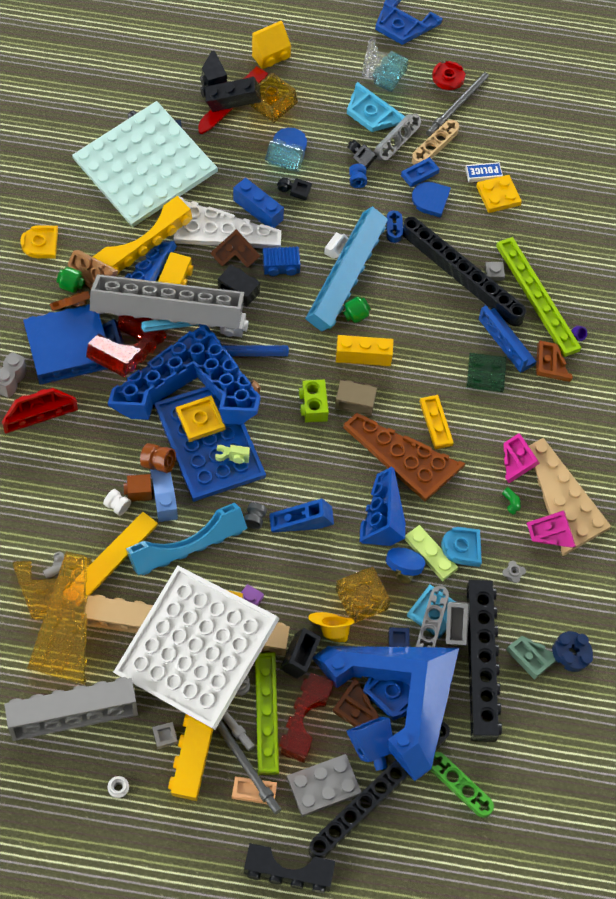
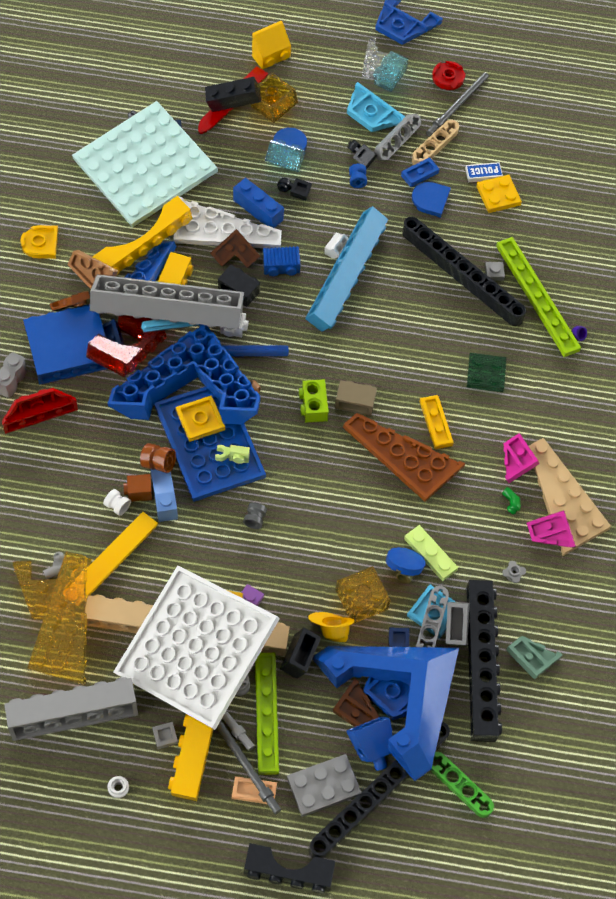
(70, 279): green head -> none
(212, 72): black slope -> none
(224, 523): dark azure arch -> none
(303, 517): blue slope -> none
(315, 694): clear red arch -> none
(356, 309): green head -> none
(364, 350): yellow brick -> none
(385, 515): blue wedge -> none
(398, 226): blue beam -> none
(462, 546): dark azure tile -> none
(506, 339): blue fence -> none
(550, 362): dark orange wing -> none
(580, 644): dark blue plate -> none

